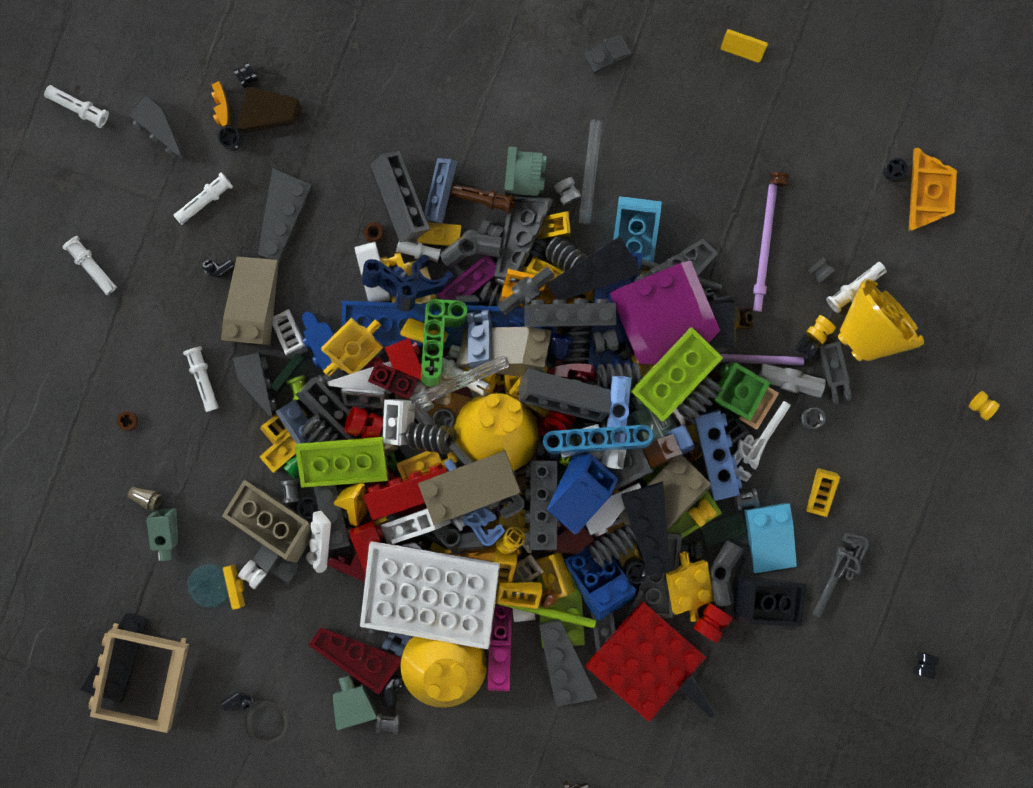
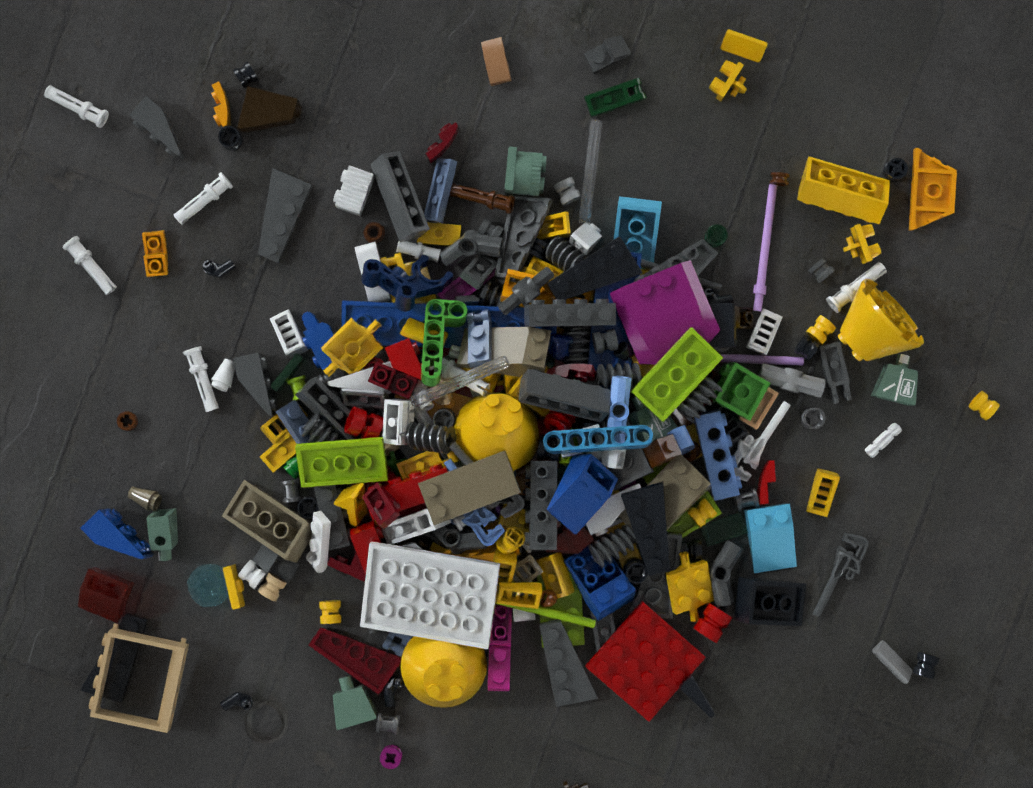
(104, 594): none -> clear red slope
(109, 531): none -> blue slope
(155, 253): none -> light orange slope
(224, 375): none -> white cone
(251, 301): dark tan slope -> none
(271, 588): none -> tan wheel
(330, 611): none -> yellow wheel
(354, 190): none -> white brick
(381, 505): none -> dark red slope
(394, 754): none -> magenta wheel
(447, 137): none -> dark red slope
(478, 270): none -> dark grey slope
(496, 61): none -> medium nougat slope
(585, 237): none -> white slope
(614, 97): none -> dark green plate
(716, 235): none -> clear green wheel
(732, 71): none -> yellow hips
(756, 347): none -> white slope
(766, 475): none -> red slope
(844, 190): none -> yellow slope
(859, 235): none -> yellow hips
(883, 440): none -> white axle
(892, 661): none -> light grey slope
(897, 382): none -> sand green torso

